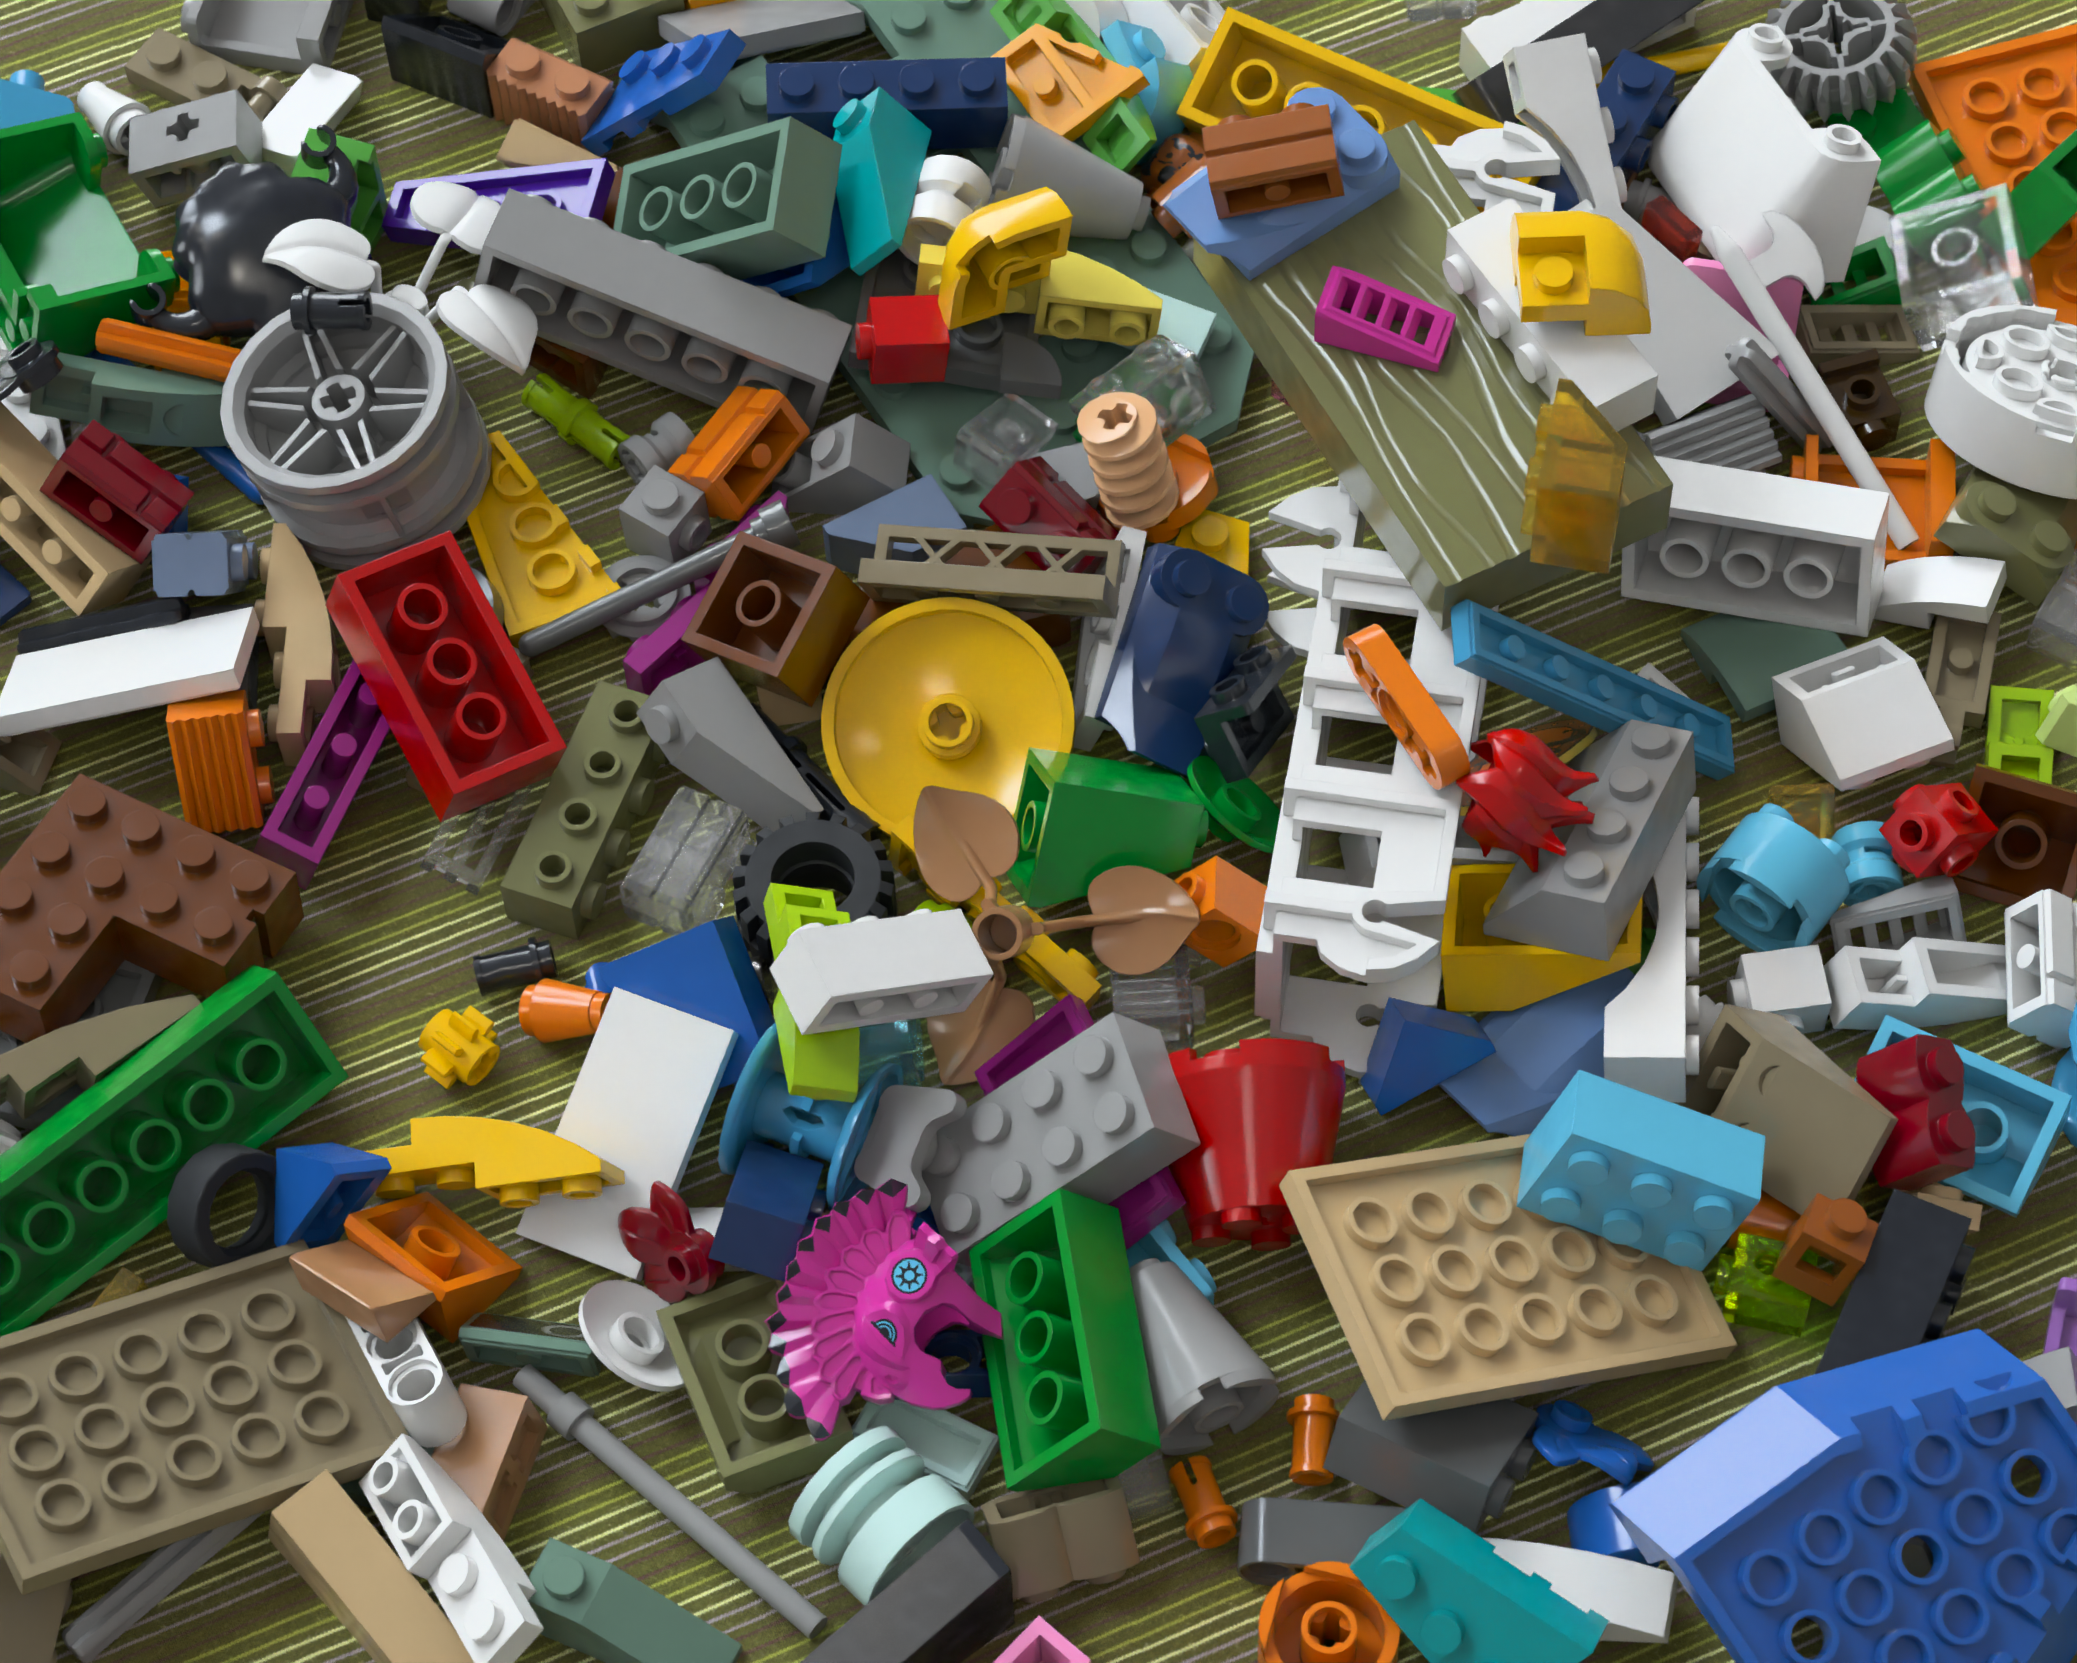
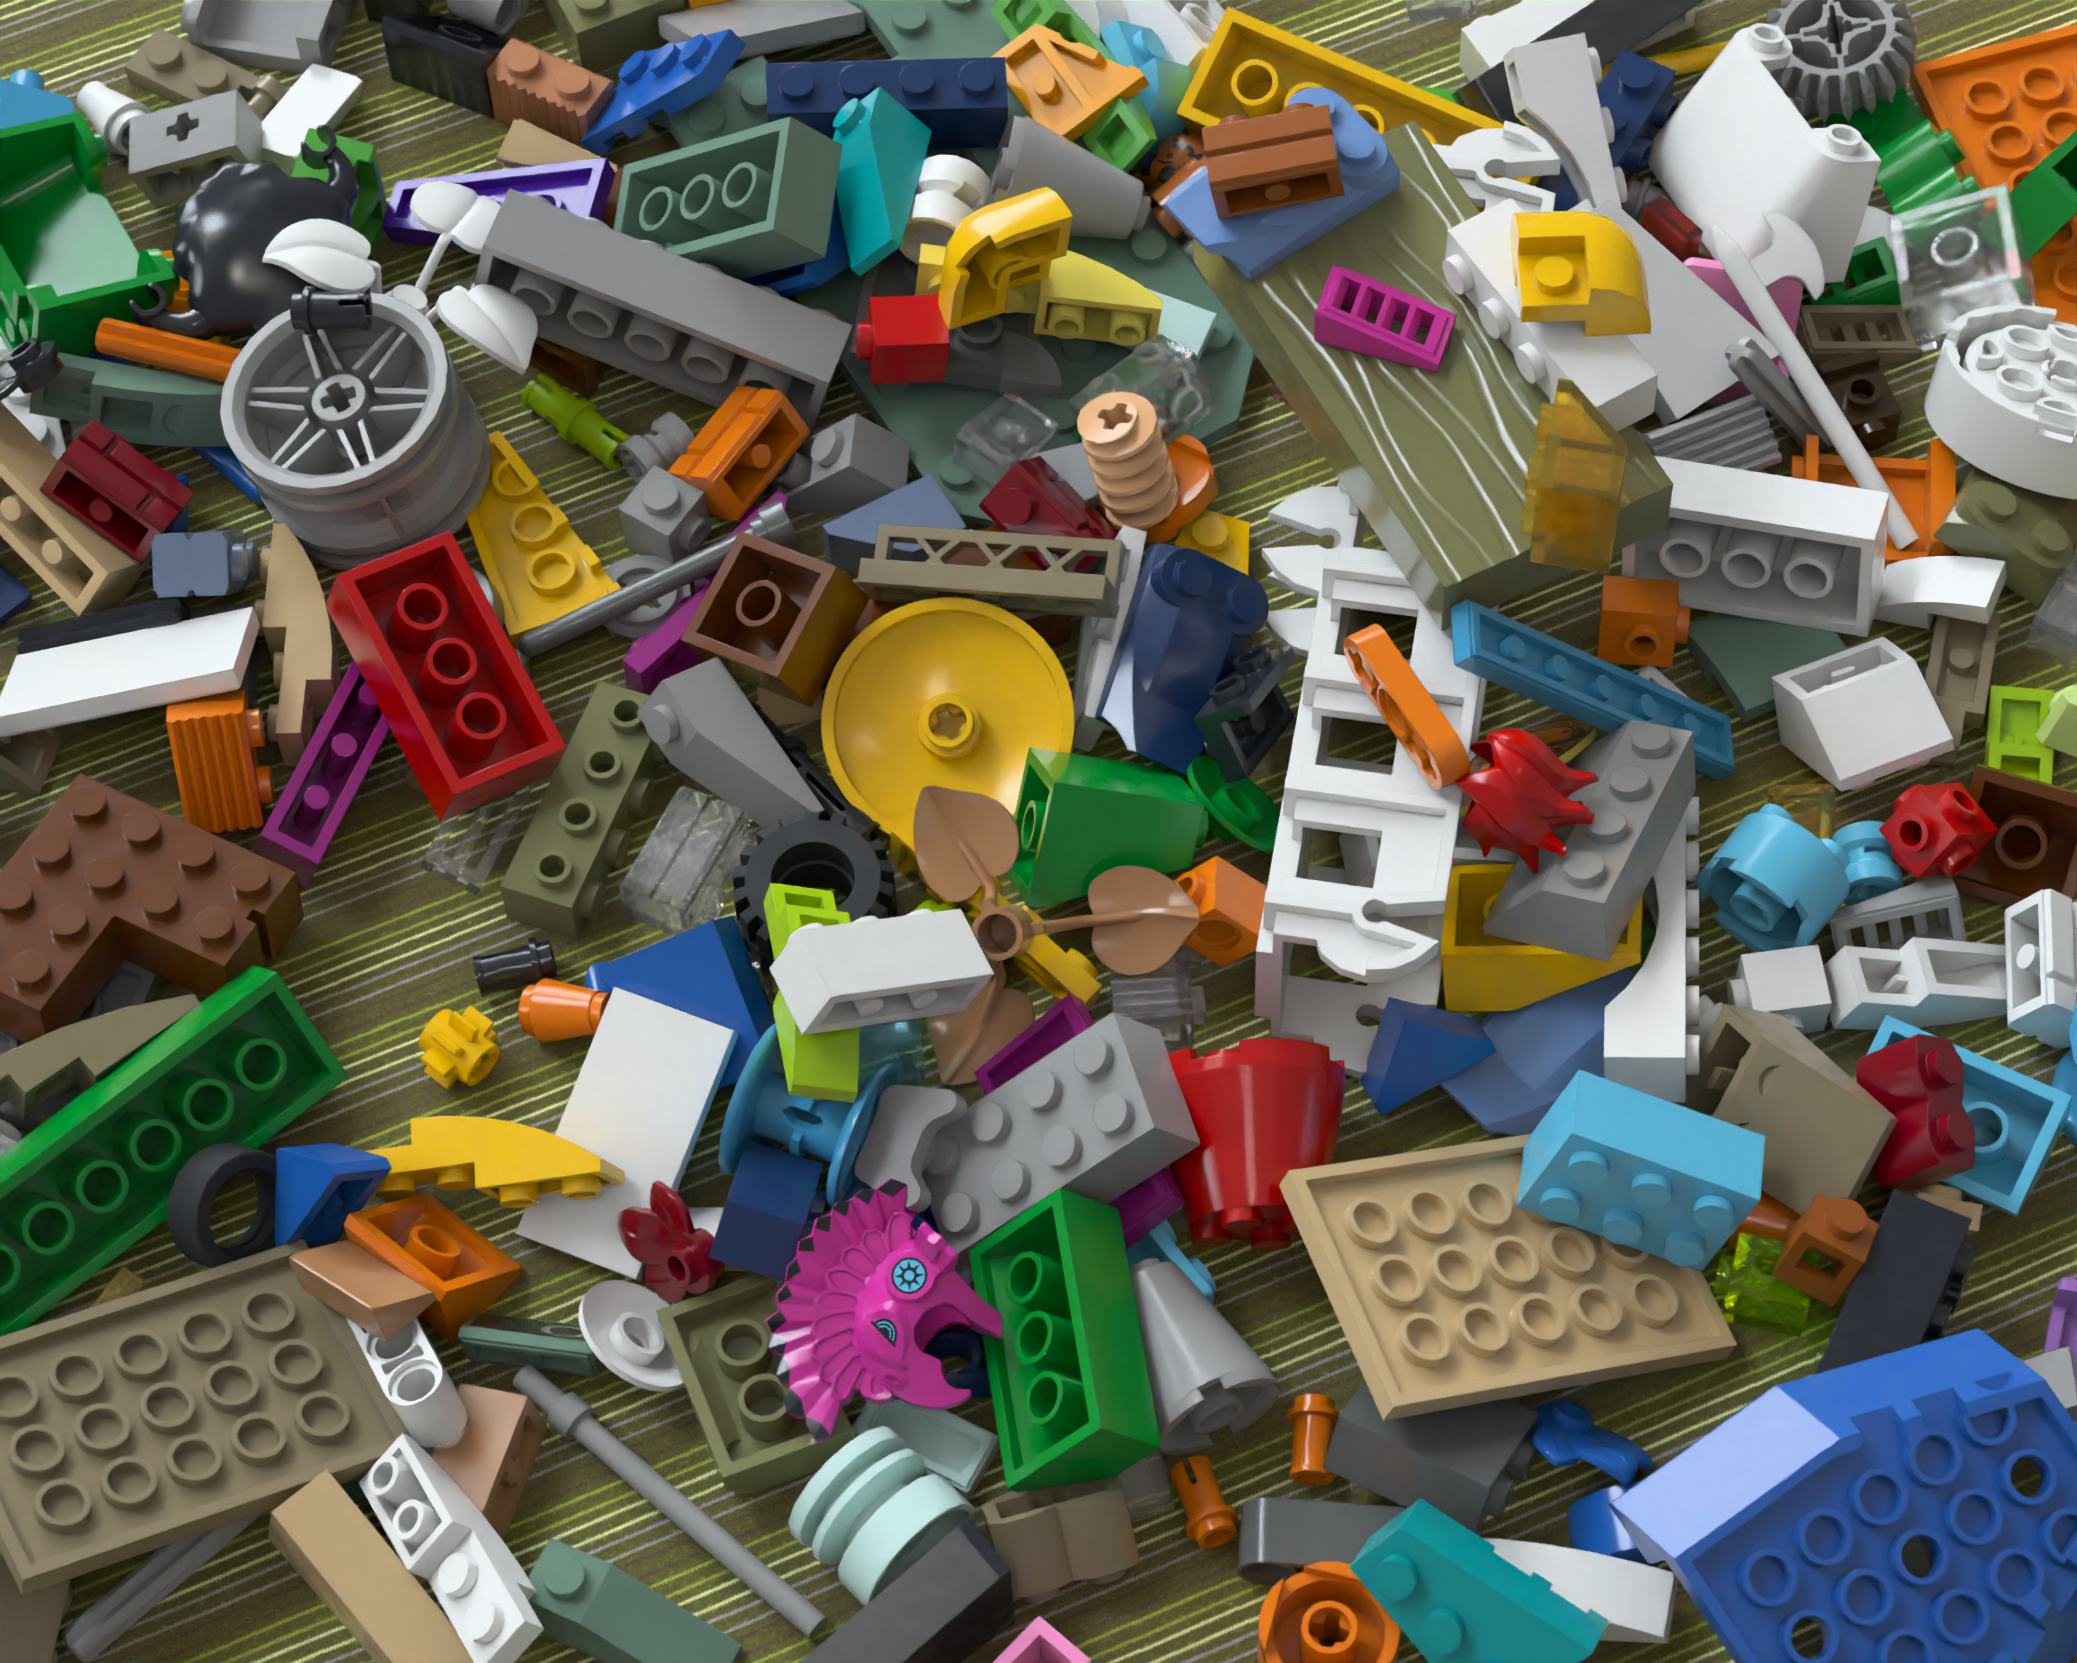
(1641, 621): none -> orange brick

